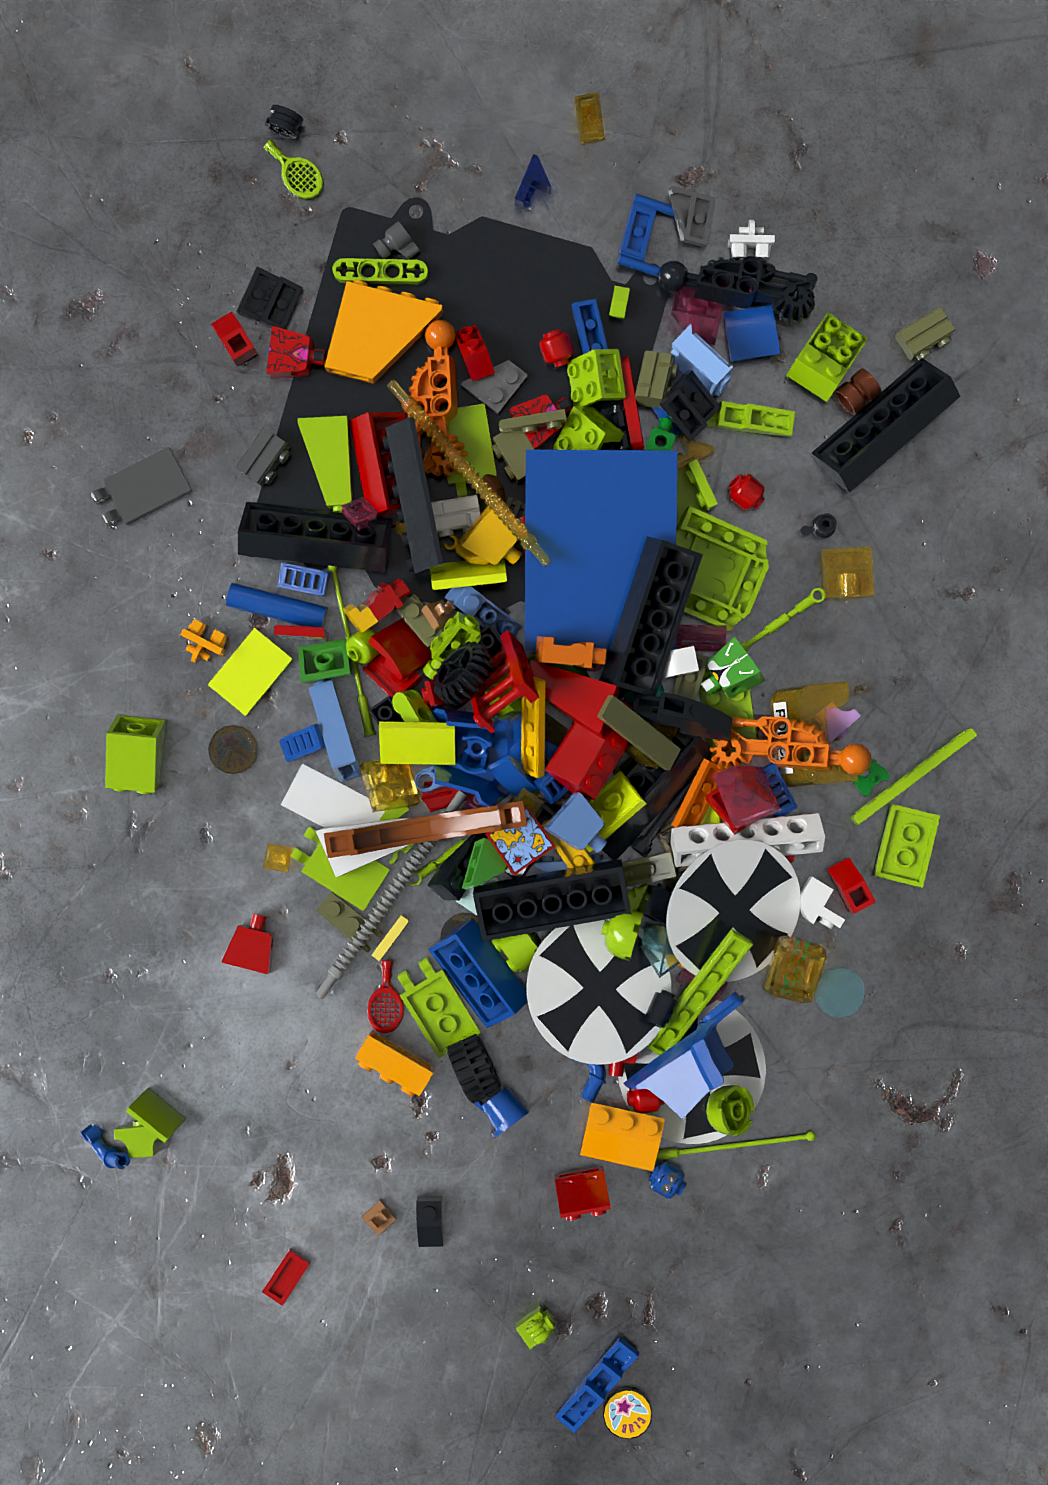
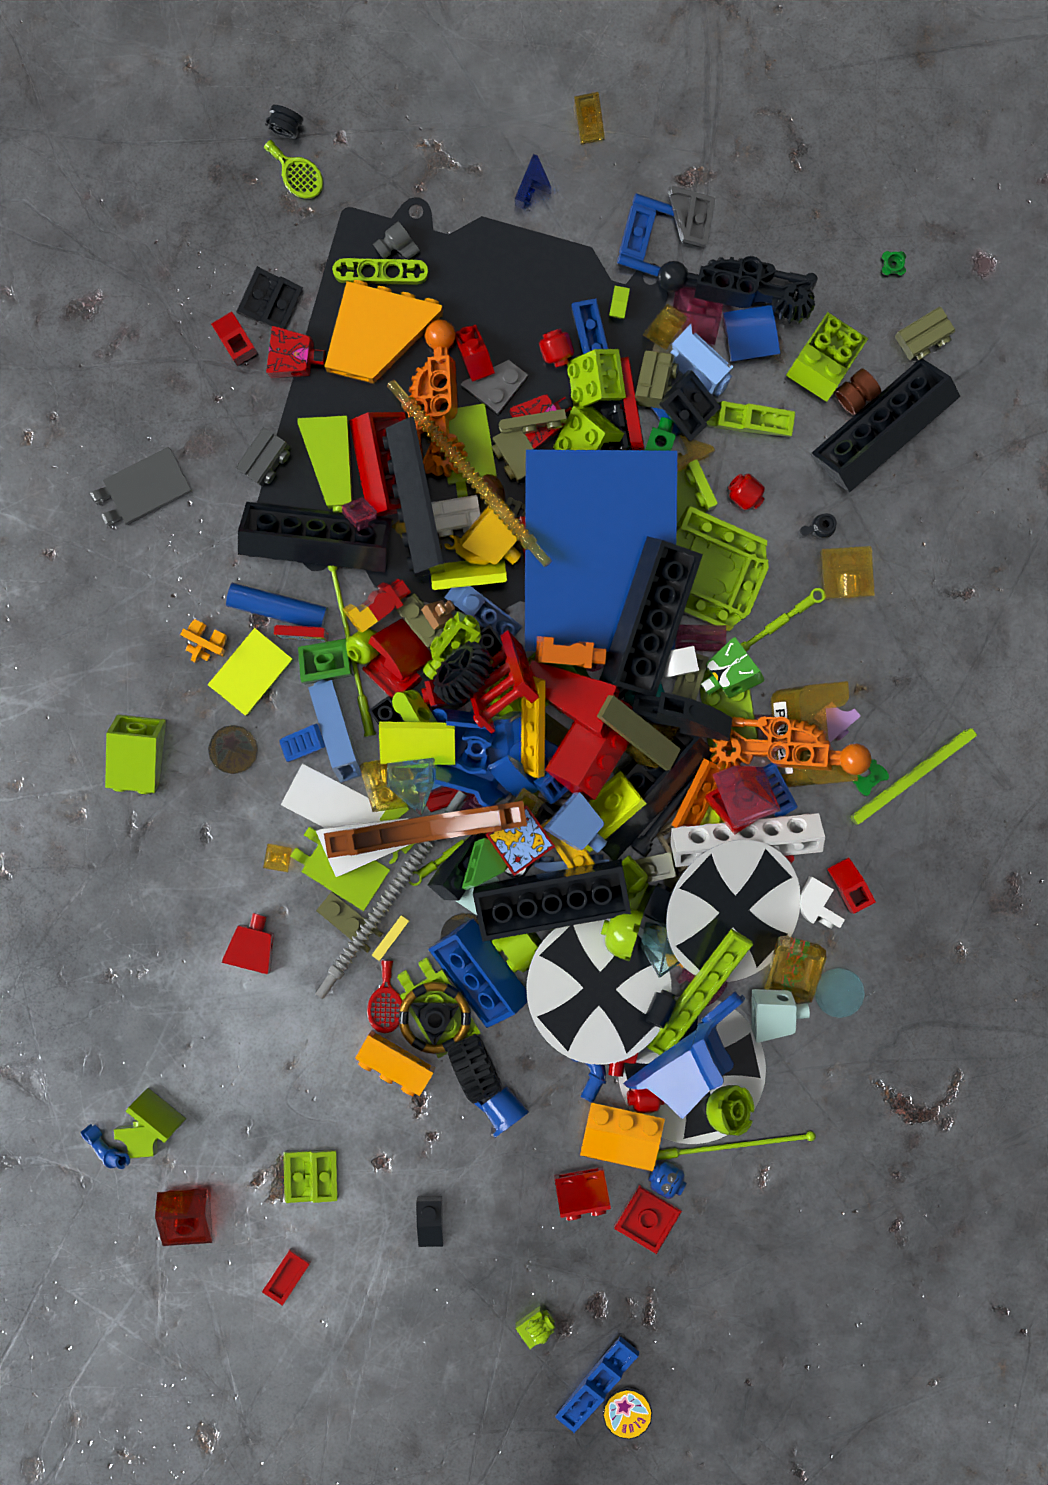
(184, 1217): none -> clear red slope
(310, 1176): none -> lime slope
(323, 581): slope -> none
(379, 1217): medium nougat tile -> none
(412, 781): none -> clear light blue slope
(434, 1017): none -> black piece
(634, 875): none -> lime plate
(647, 1219): none -> red tile
(665, 326): none -> clear yellow slope
(754, 240): white hips -> none
(775, 1014): none -> light aqua torso
(899, 258): none -> green plate
(906, 845): lime plate -> none

